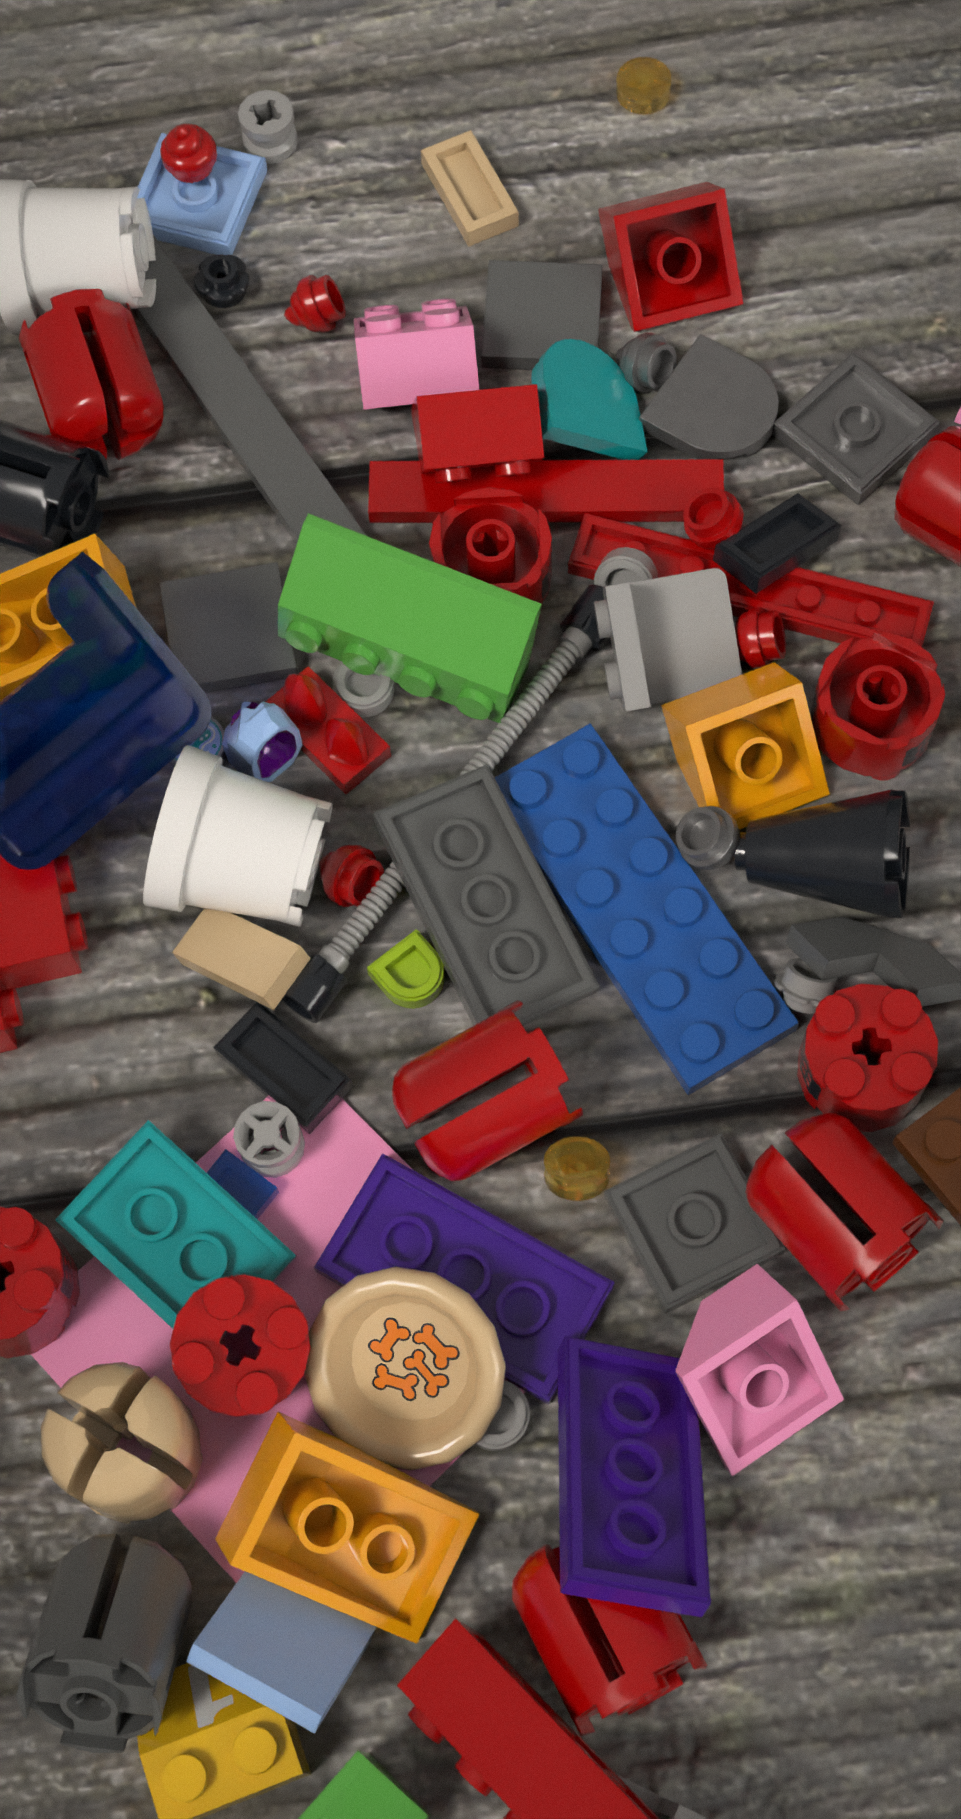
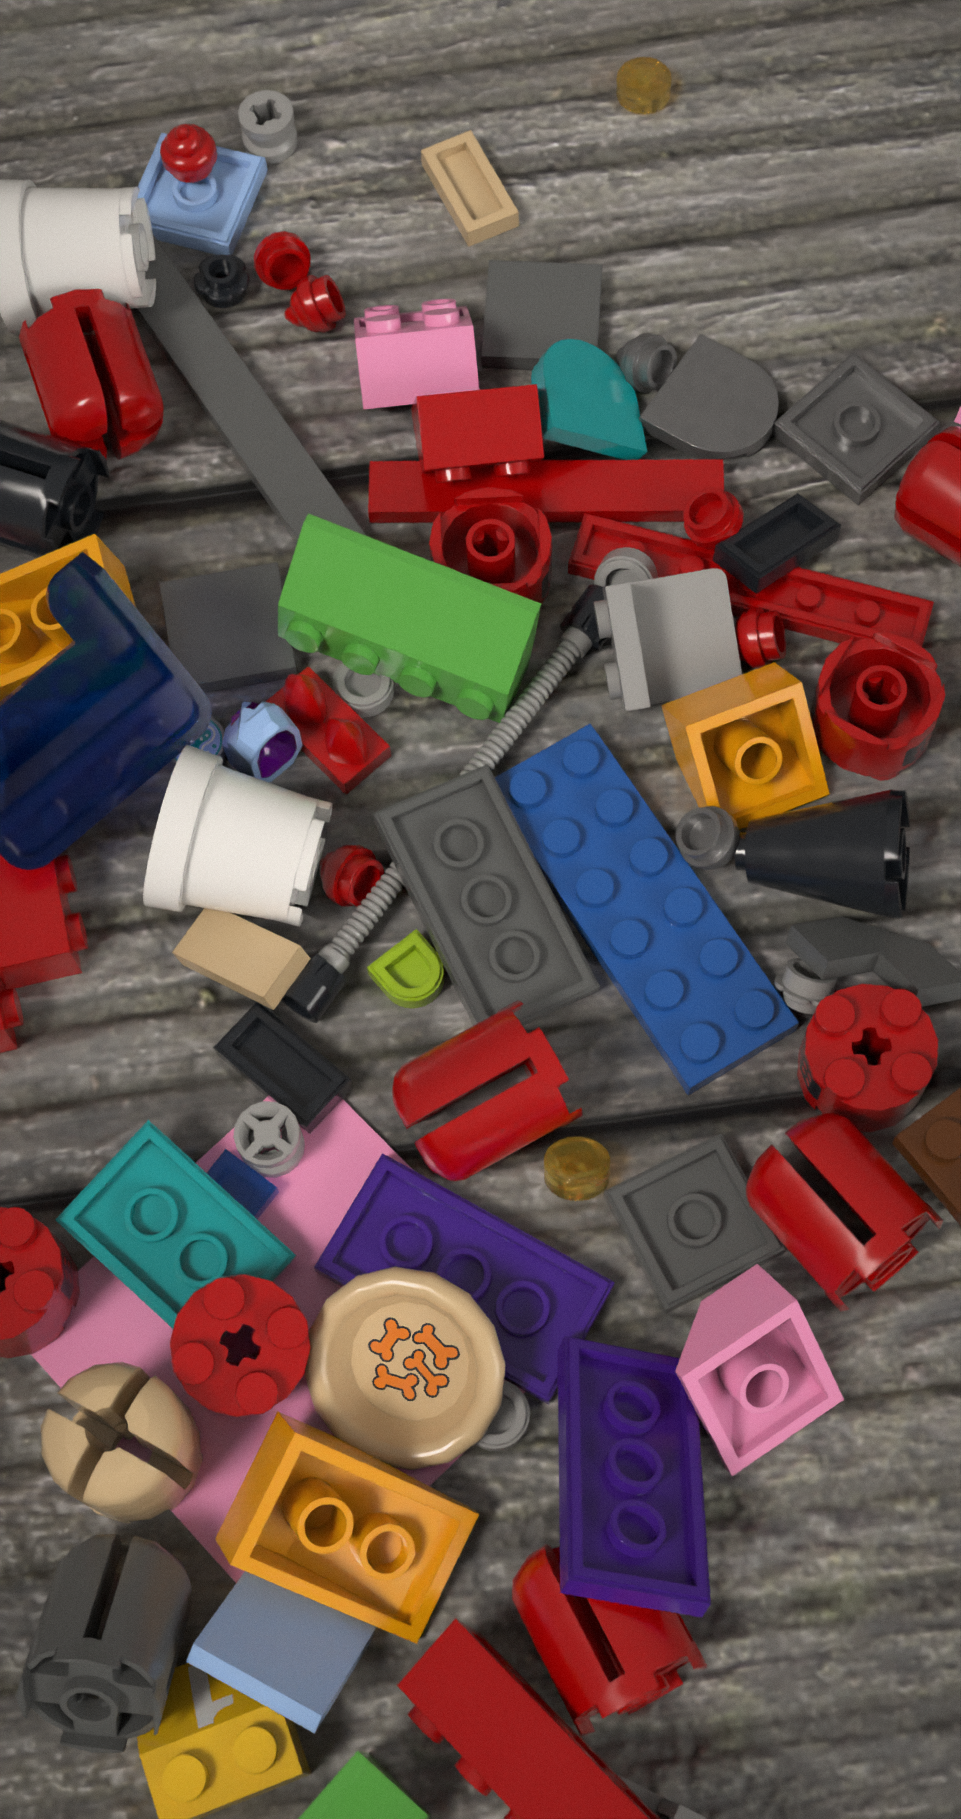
(282, 260): none -> red plate
(672, 255): red slope -> none

